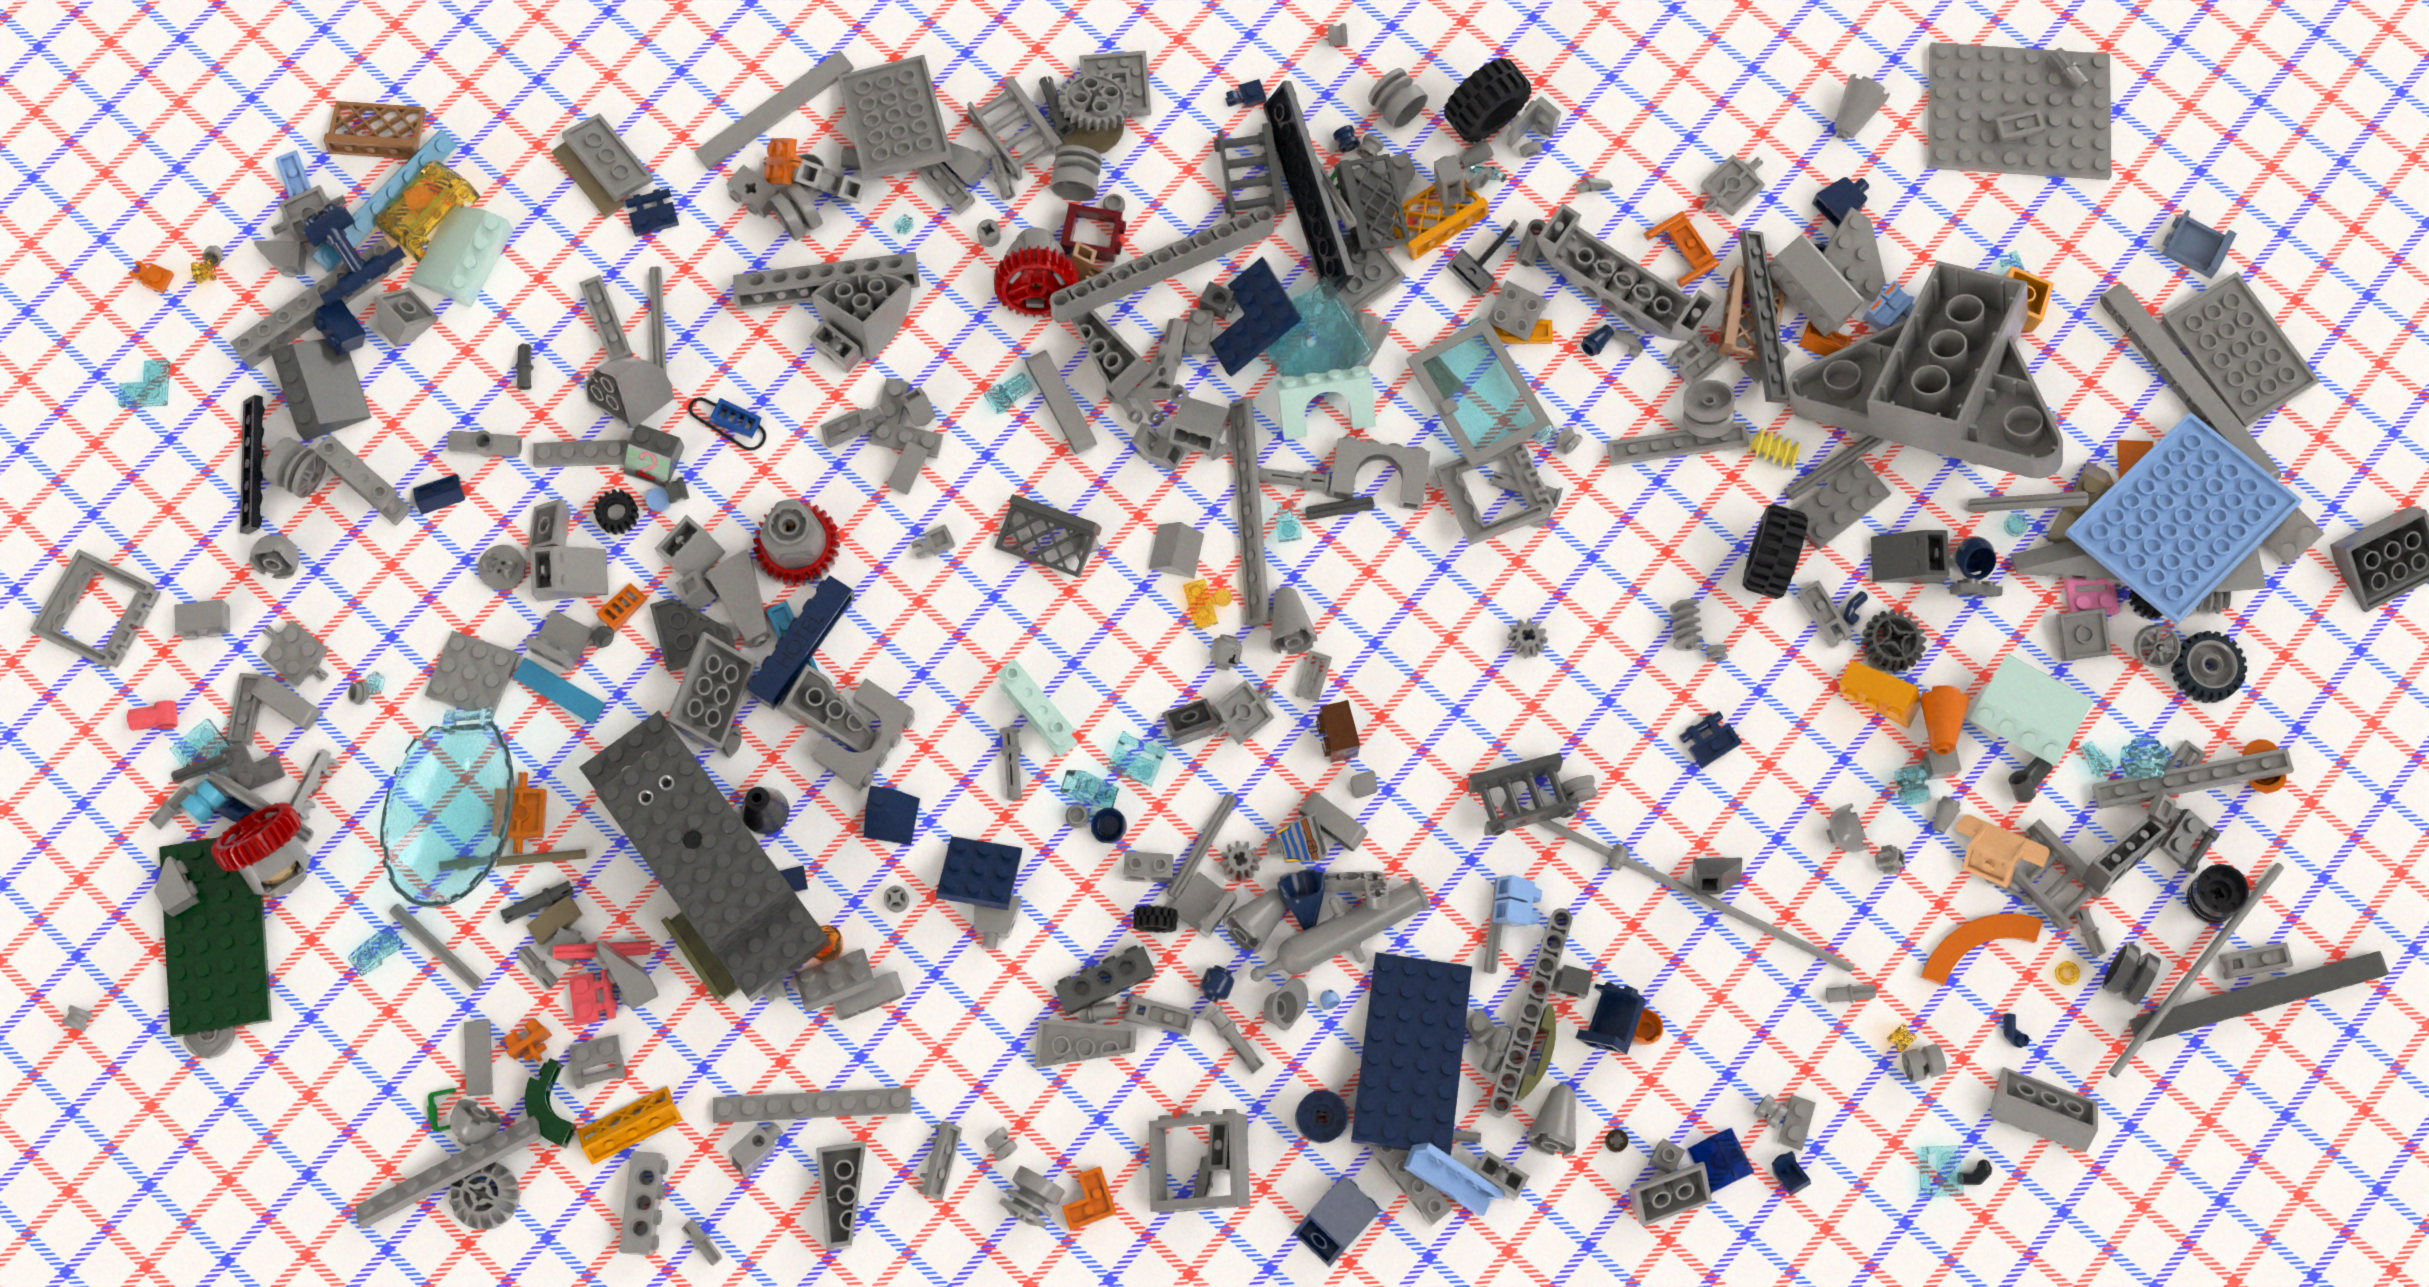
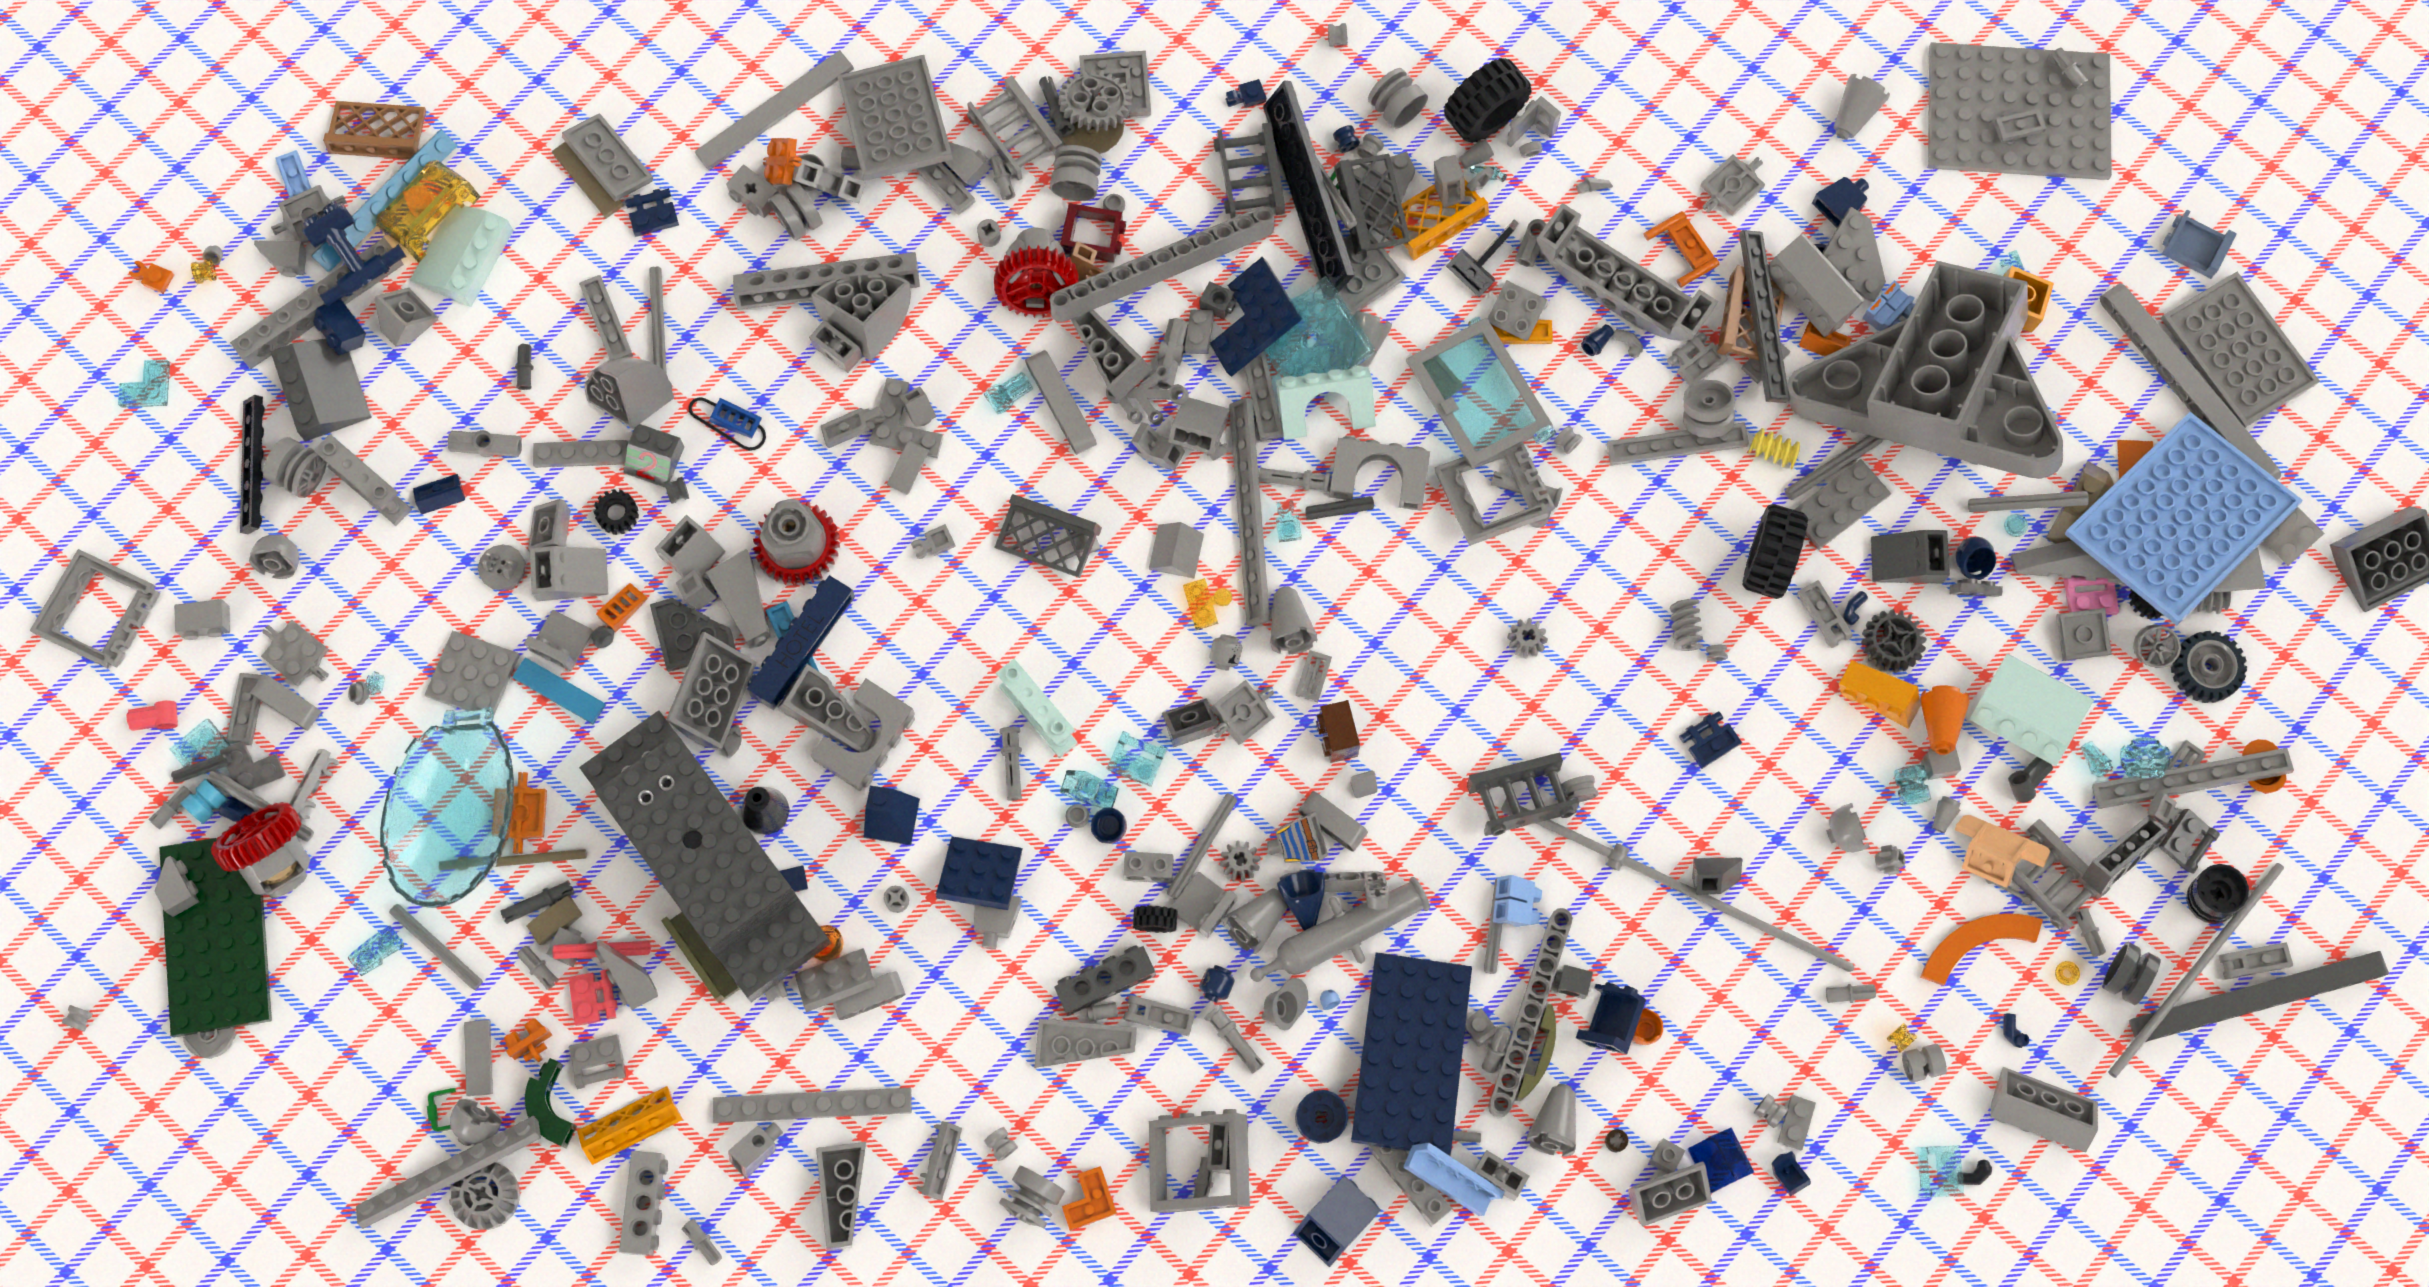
(657, 500): light blue tile -> none
(904, 224): clear light blue plate -> none
(1263, 398): none -> light grey plate

